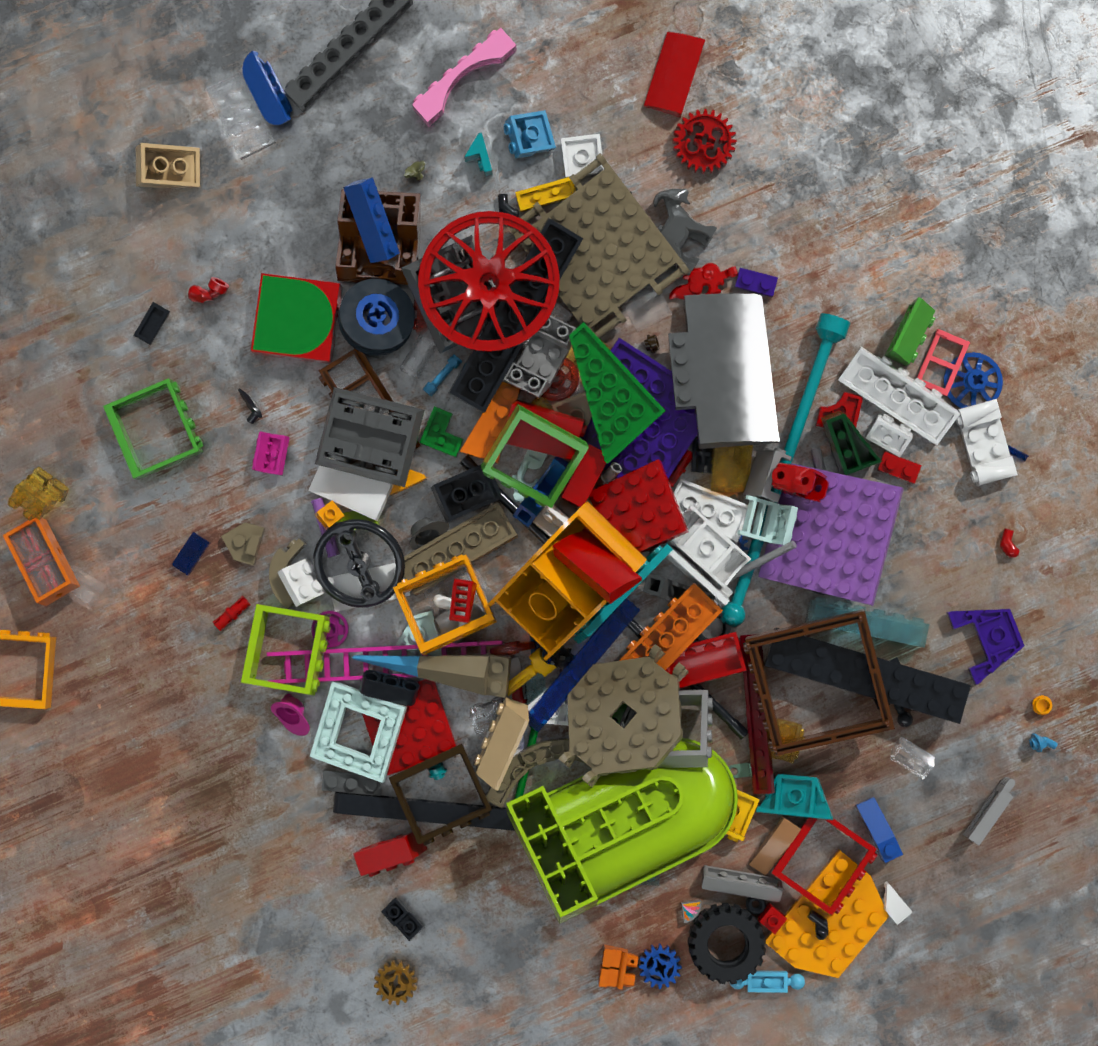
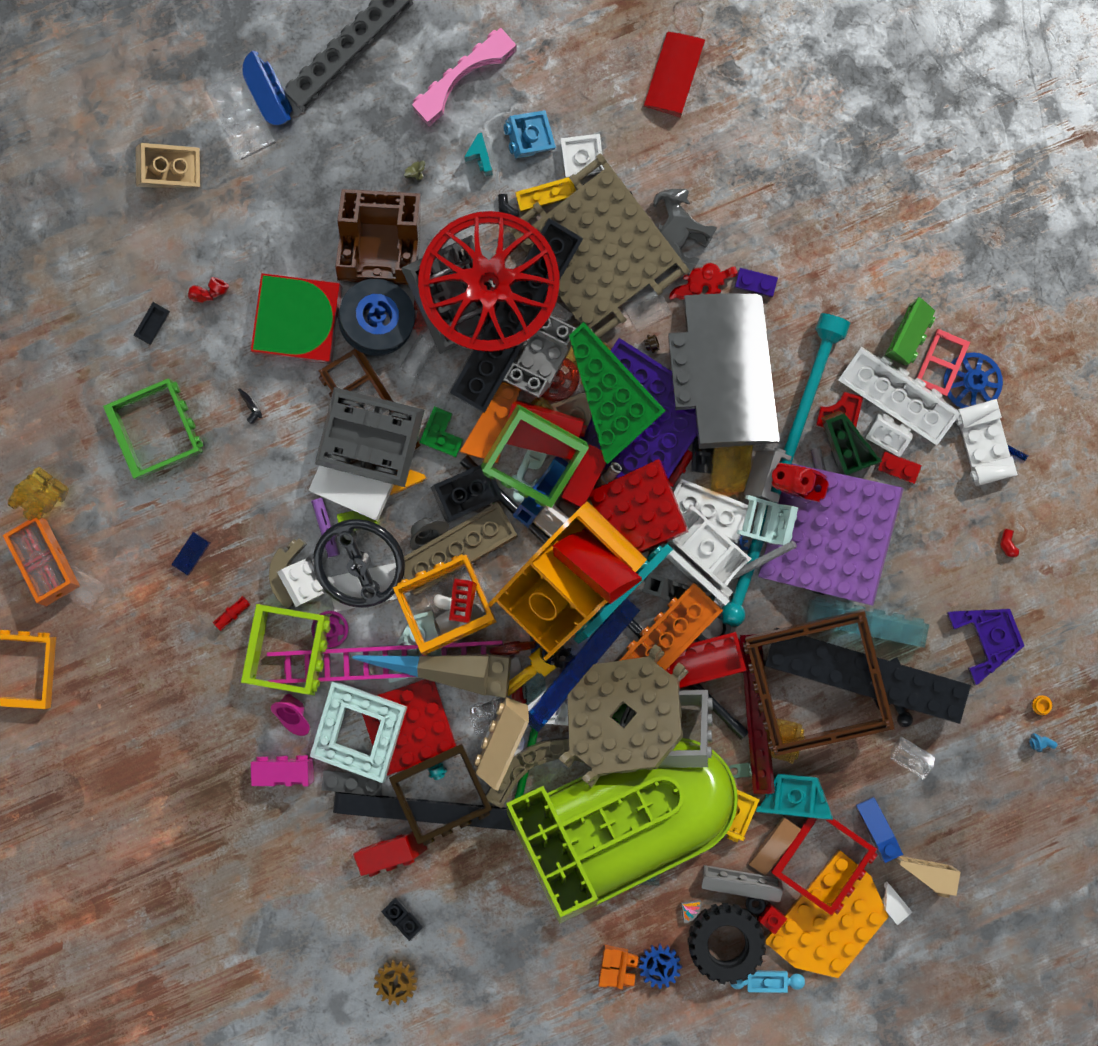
(244, 542): dark tan plate -> none
(270, 453): dark pink bracket -> none
(282, 771): none -> dark pink wedge
(329, 515): light orange brick -> none
(371, 220): blue brick -> none
(389, 687): black beam -> none
(453, 362): dark azure bar -> none
(709, 124): red gear -> none
(821, 924): black arm -> none
(938, 876): none -> tan slope
(990, 811): light grey hinge -> none

